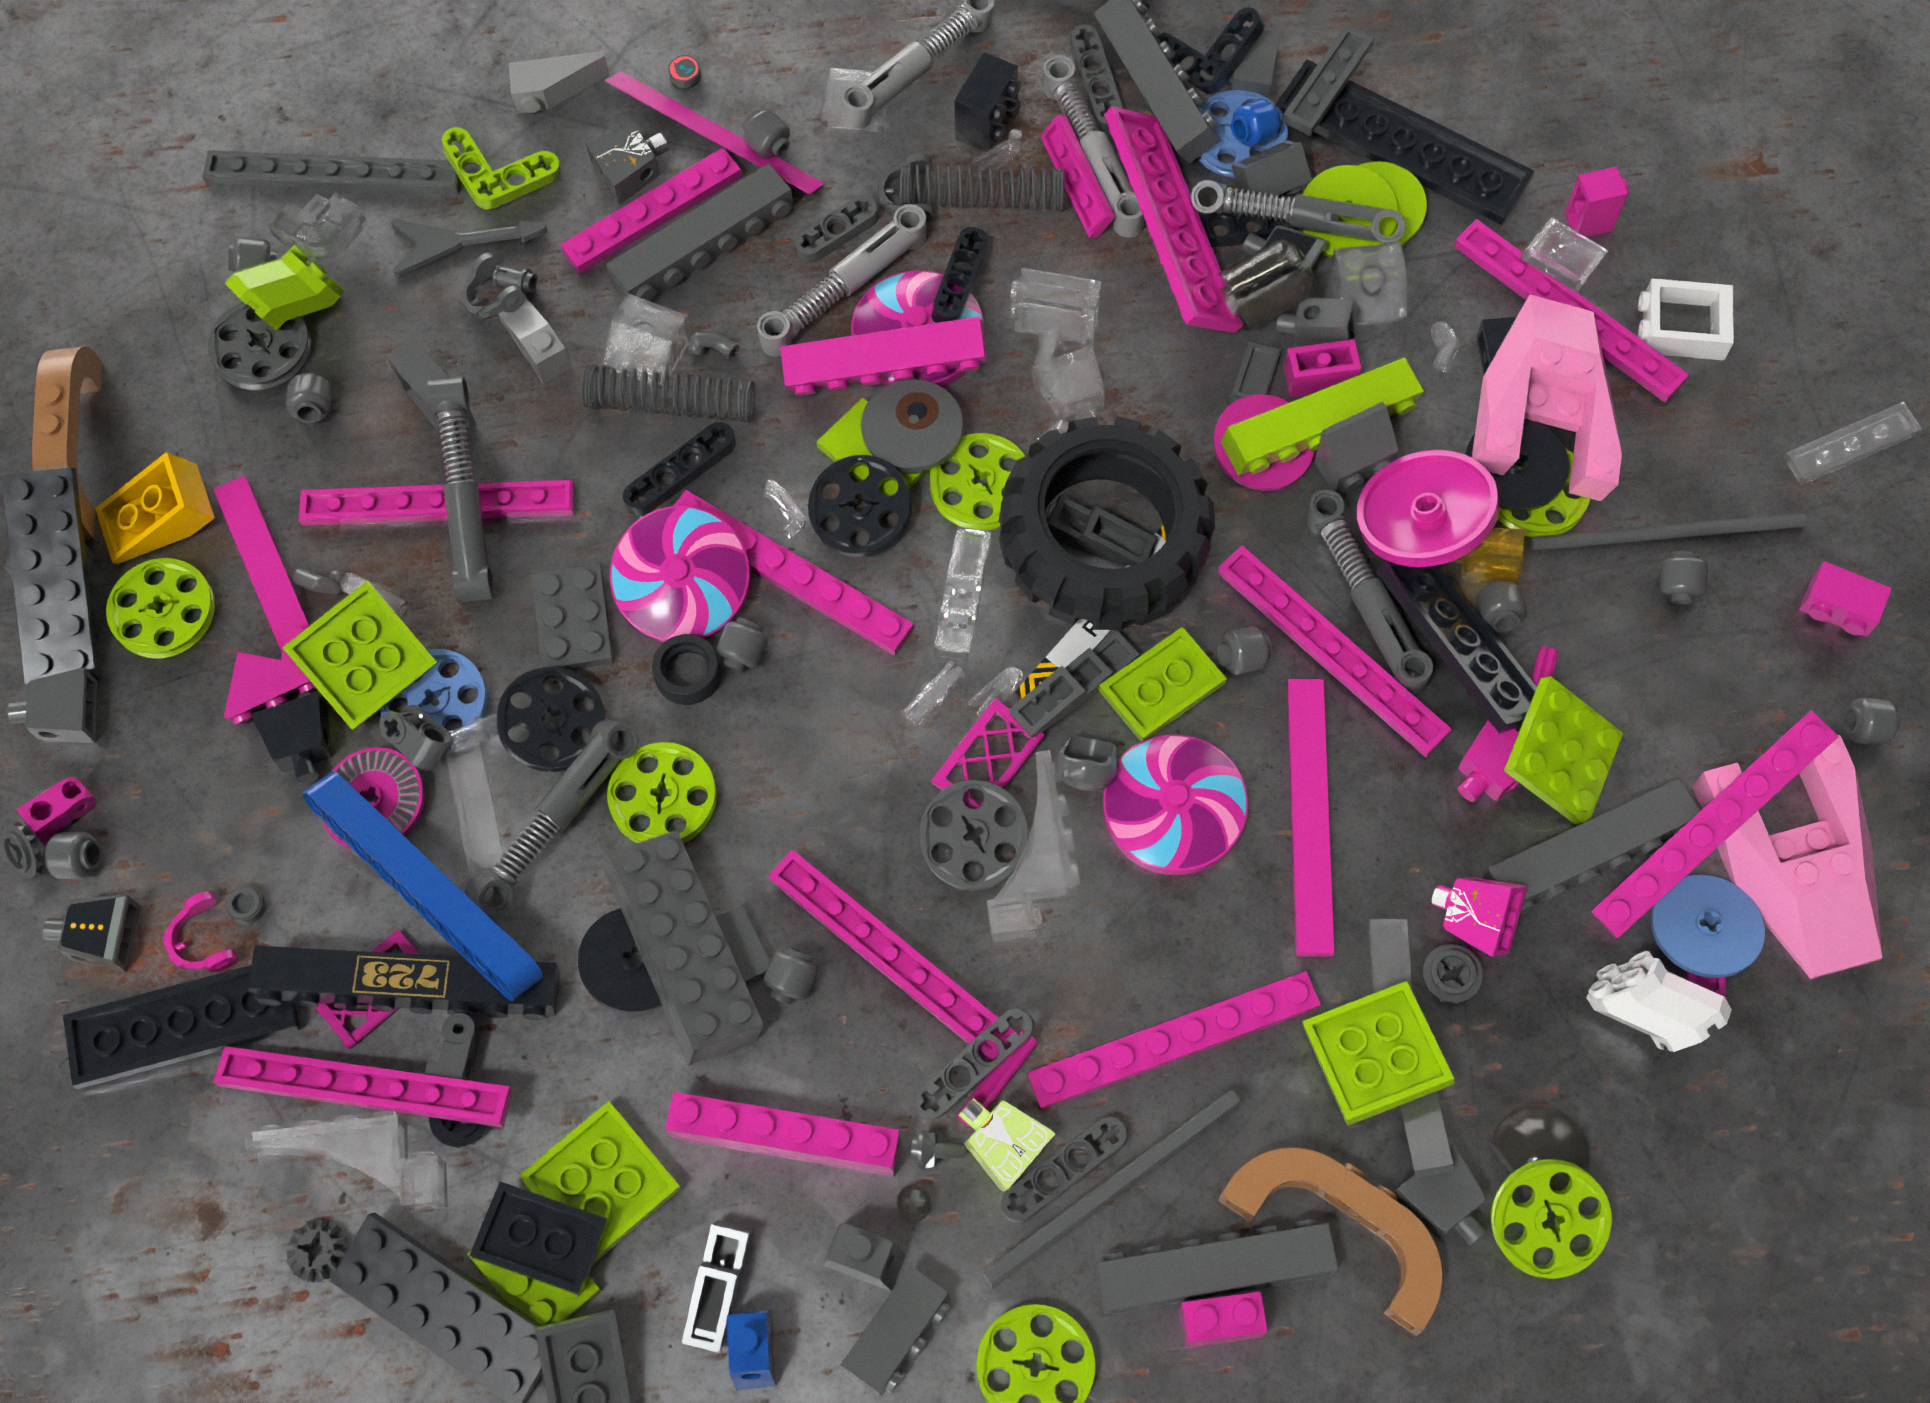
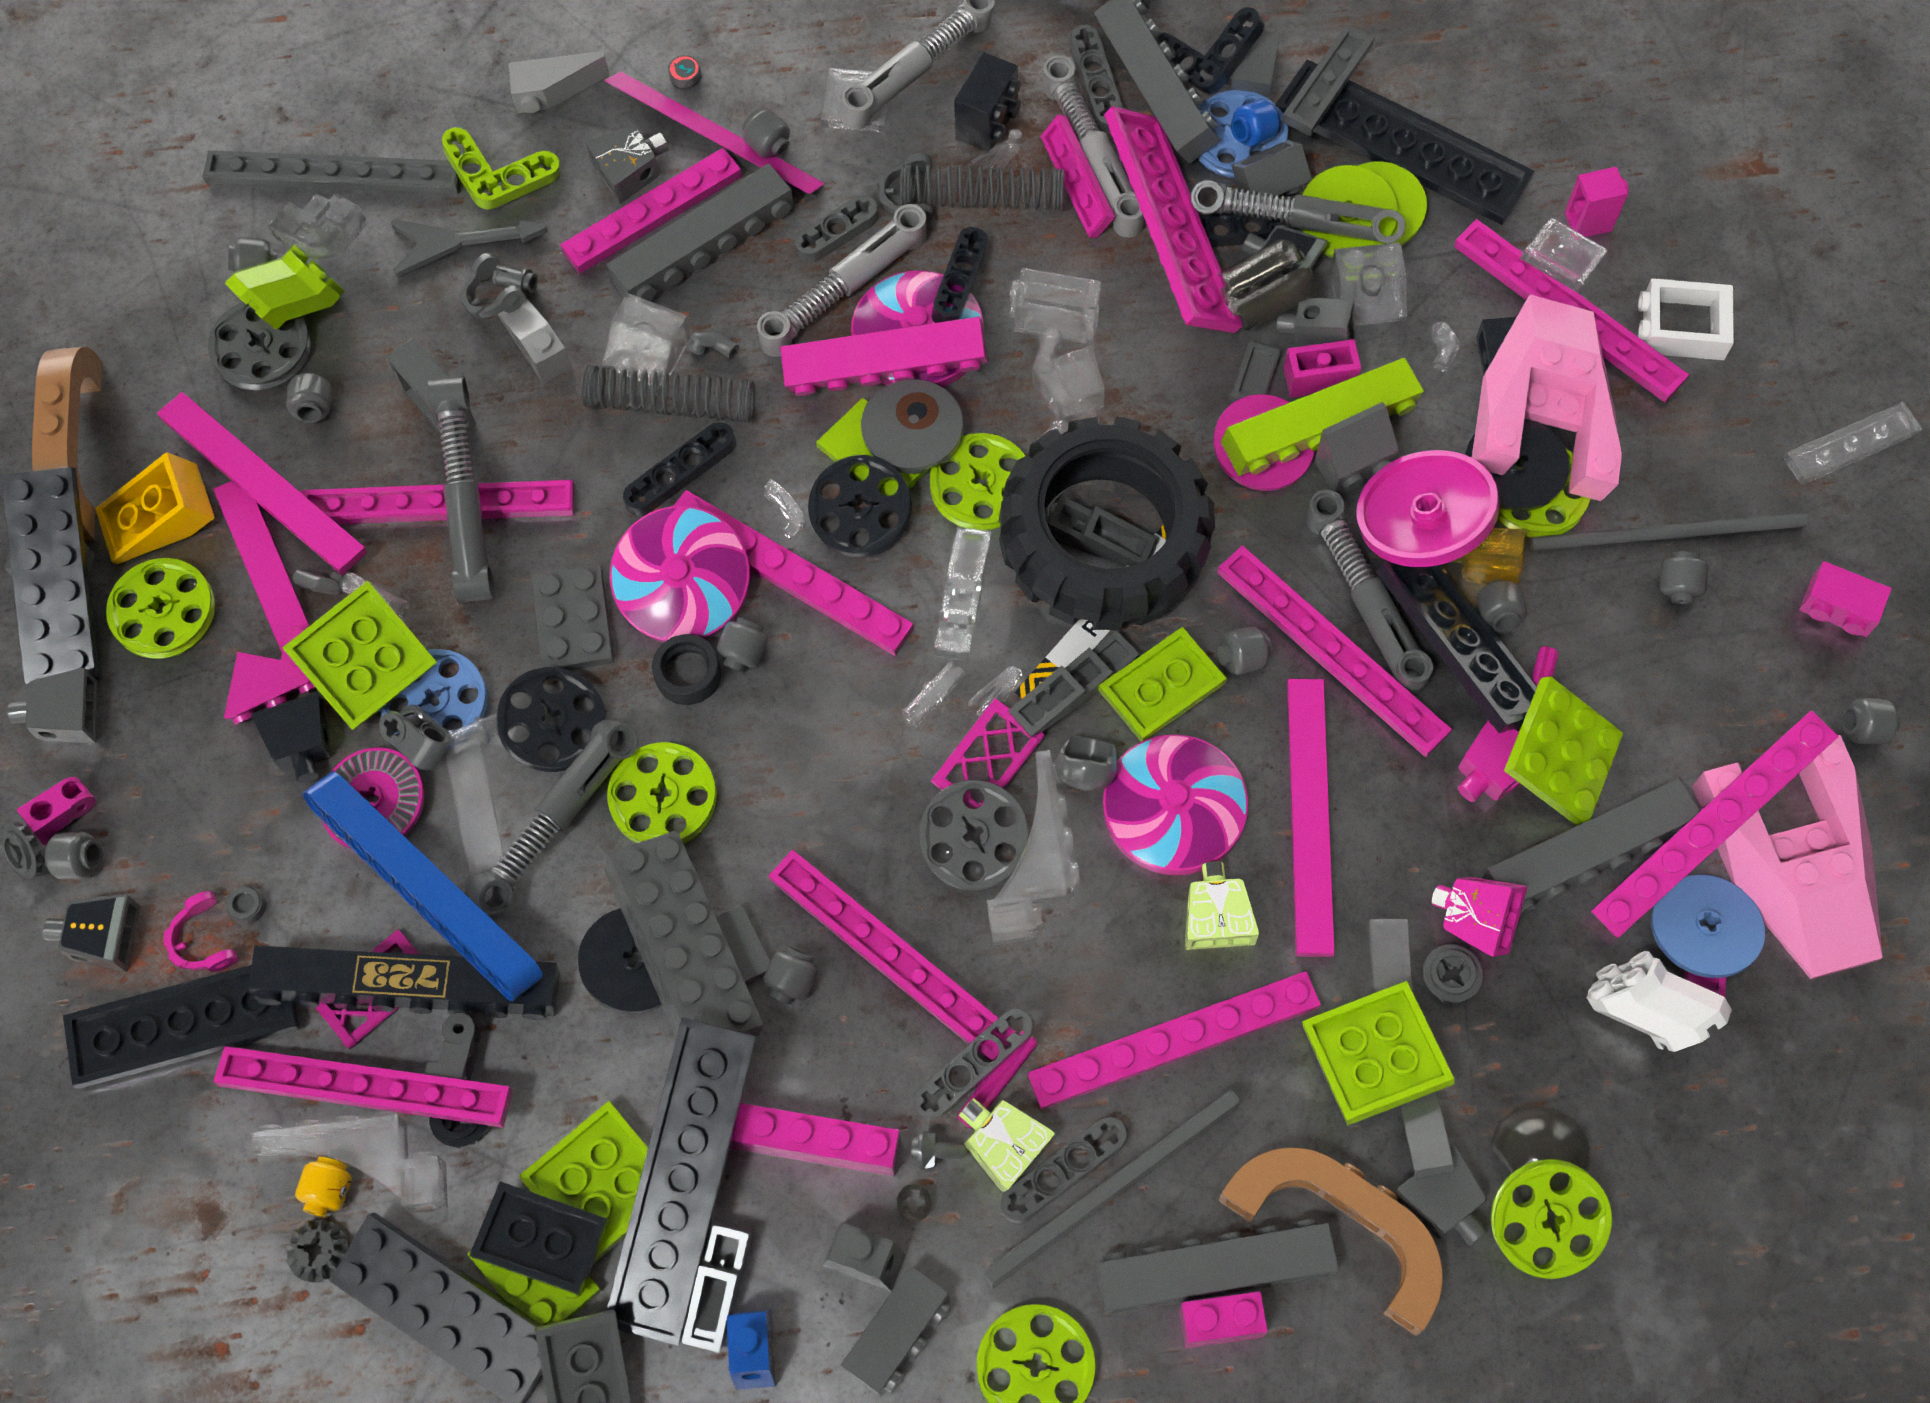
(262, 483): none -> dark pink tile
(323, 1186): none -> yellow head
(681, 1180): none -> plate
(1219, 911): none -> yellowish green torso

